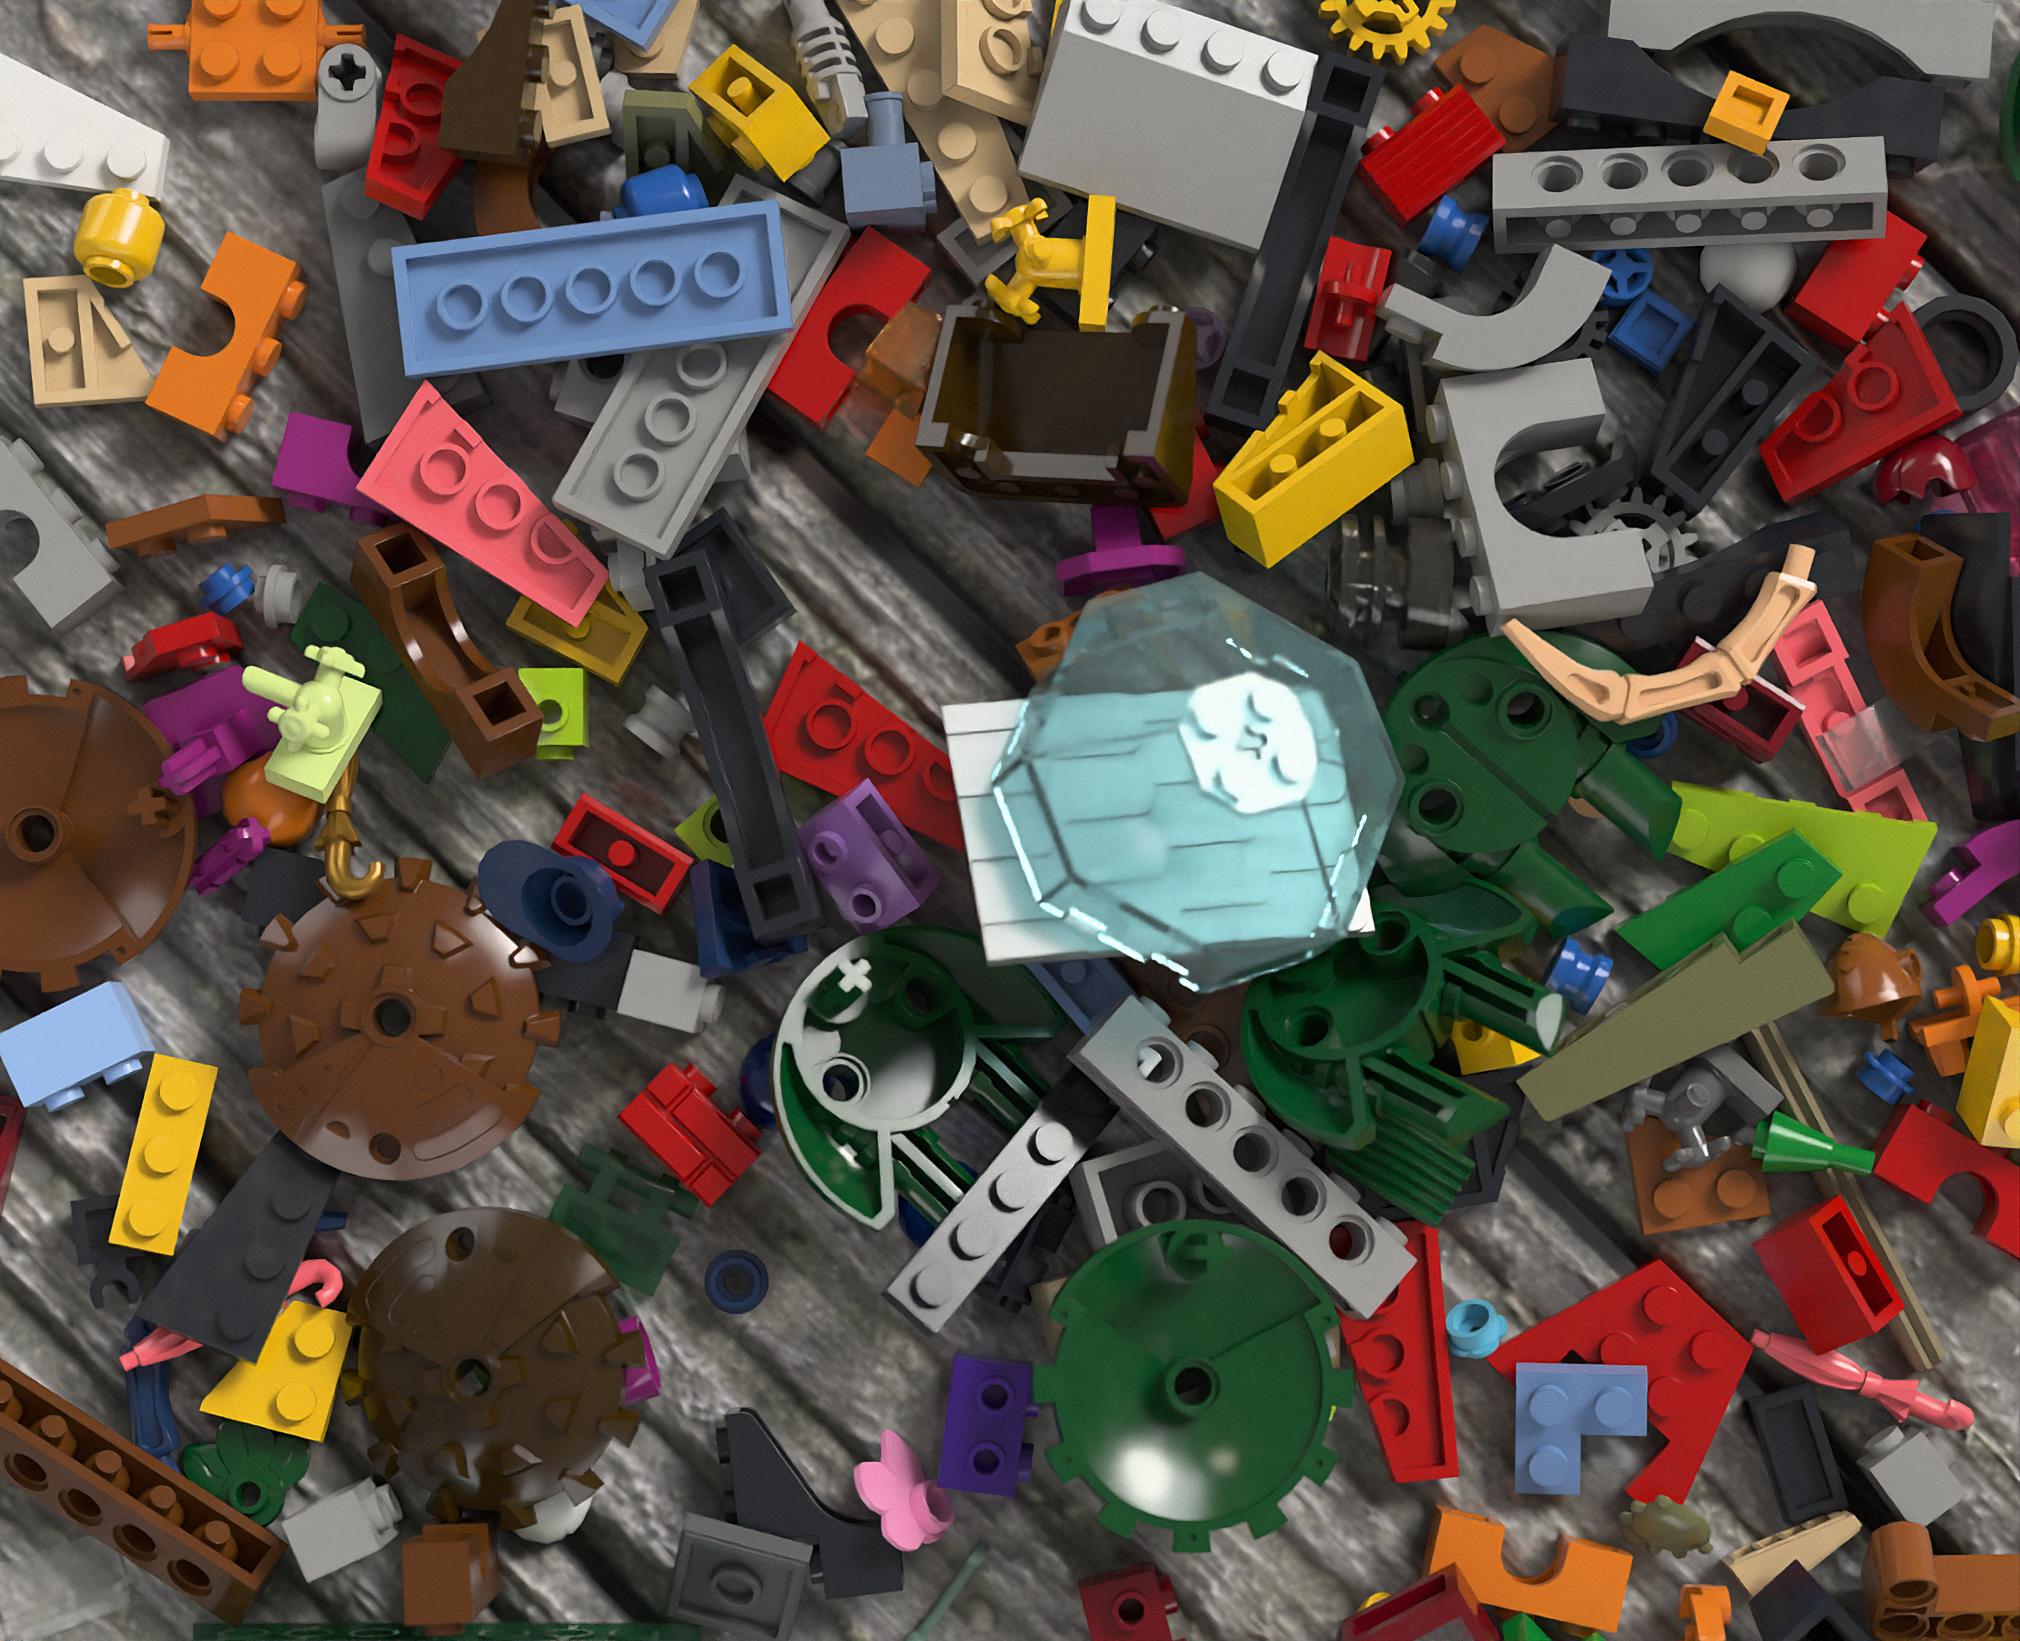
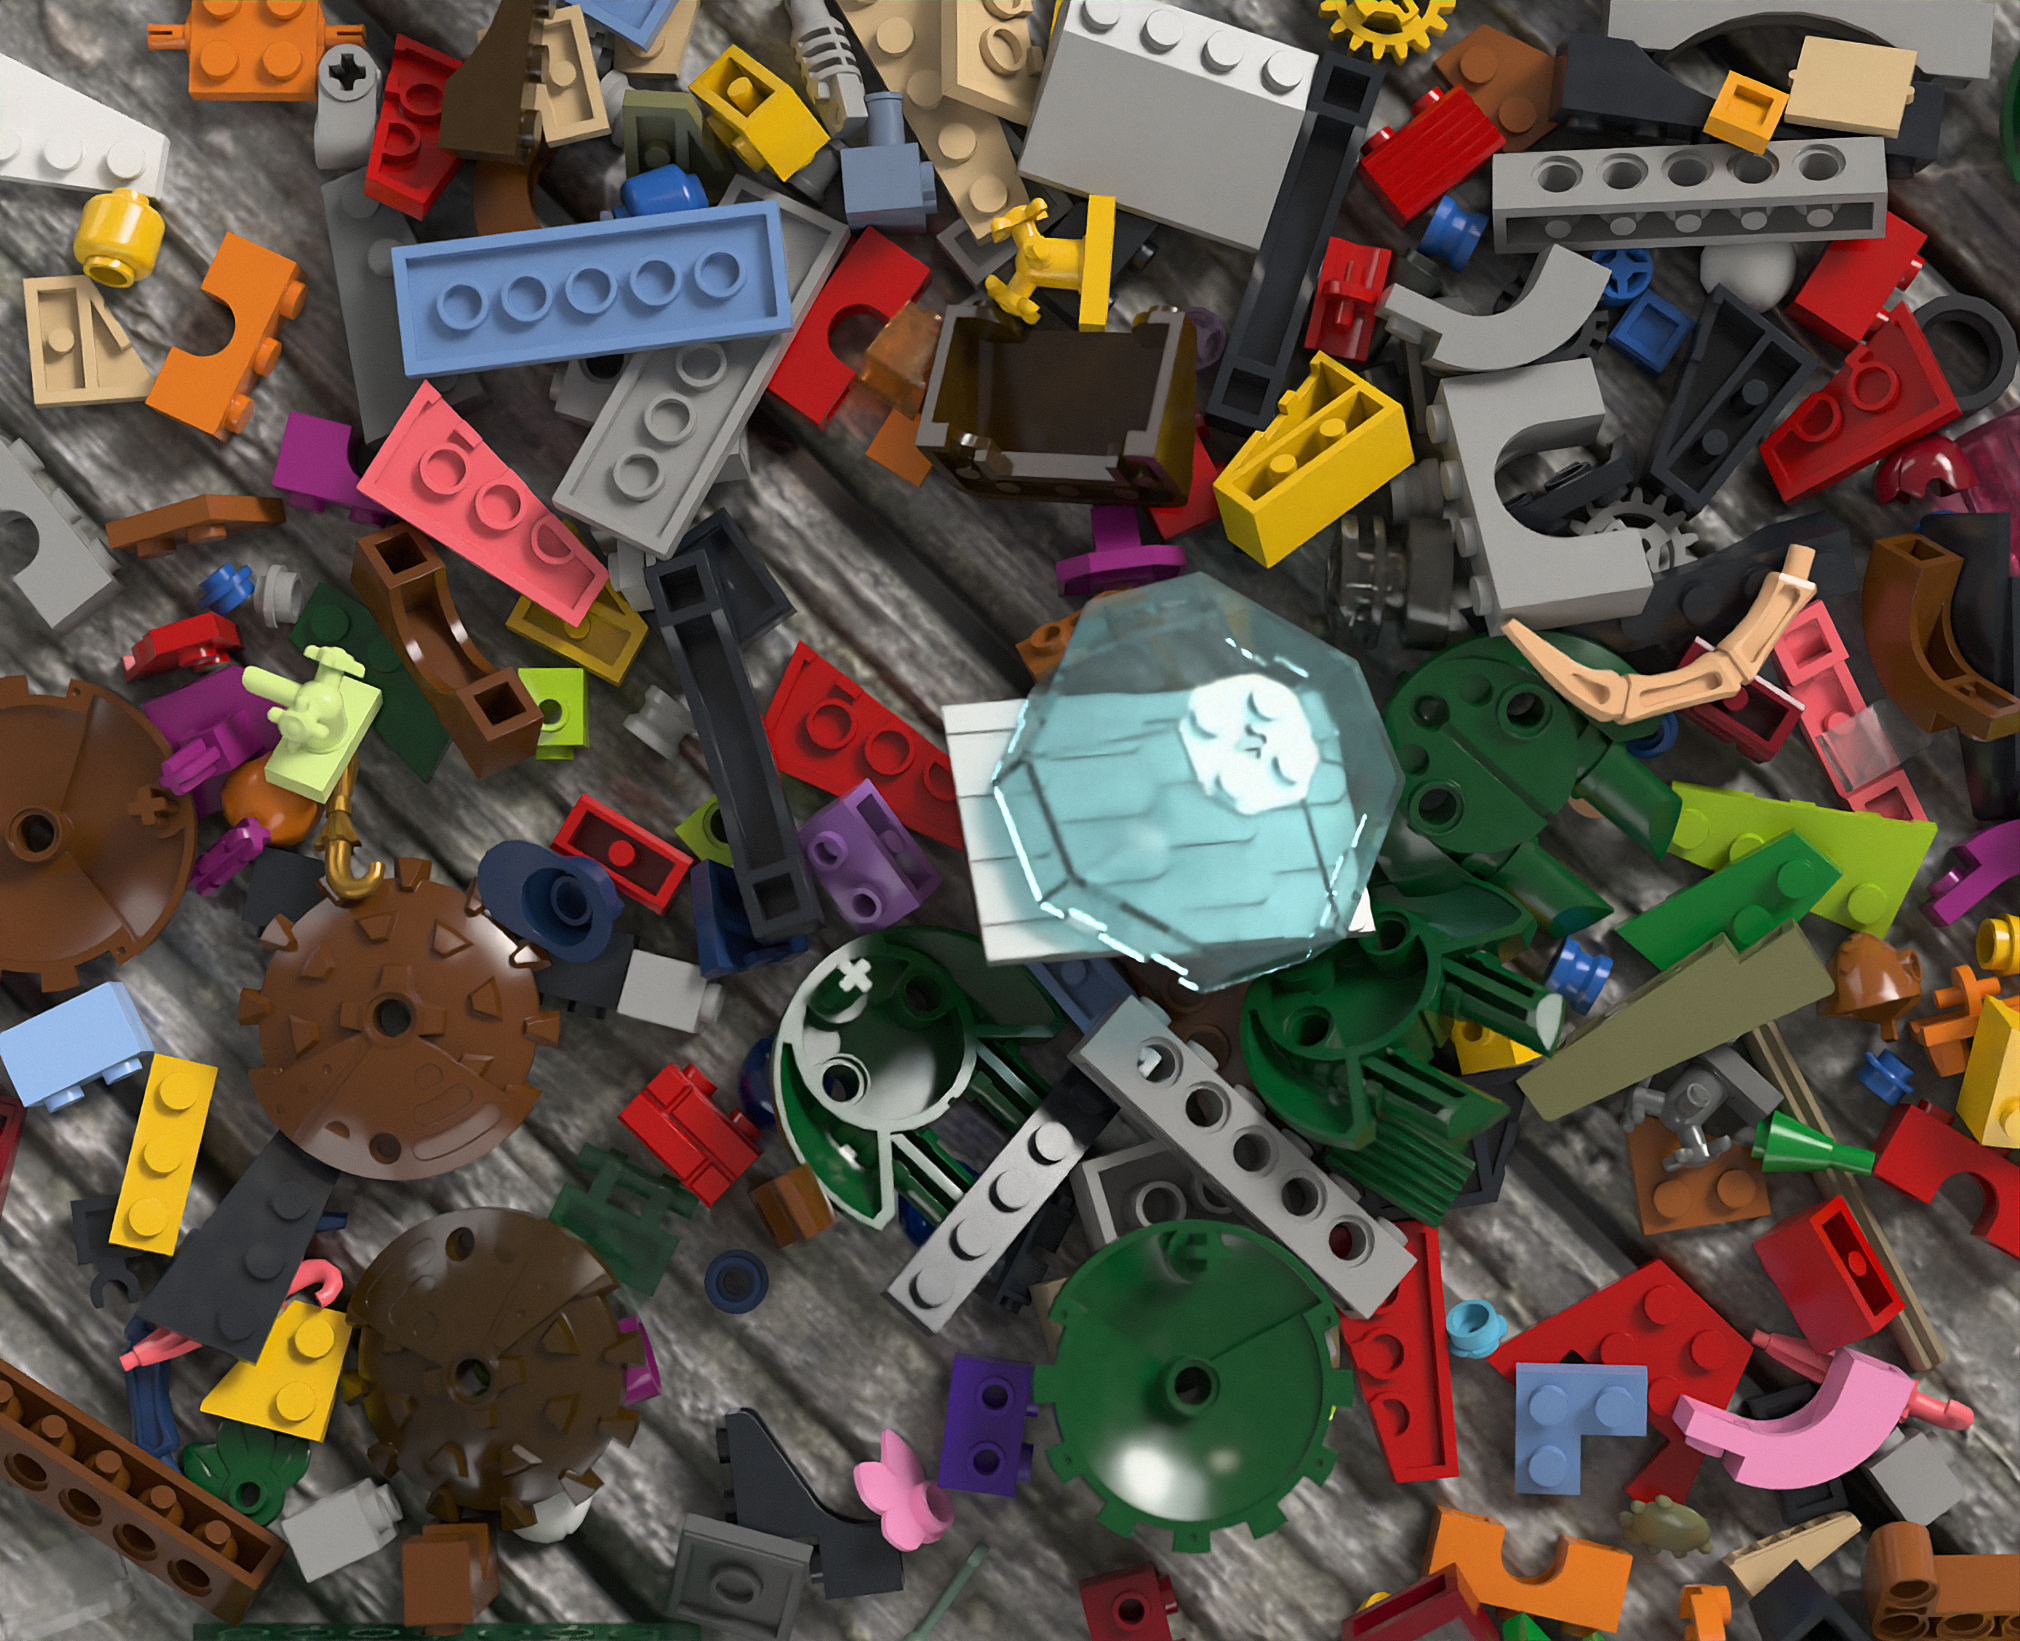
(793, 1206): none -> reddish brown slope
(1815, 1444): none -> bright pink arch
(1851, 87): none -> tan piece

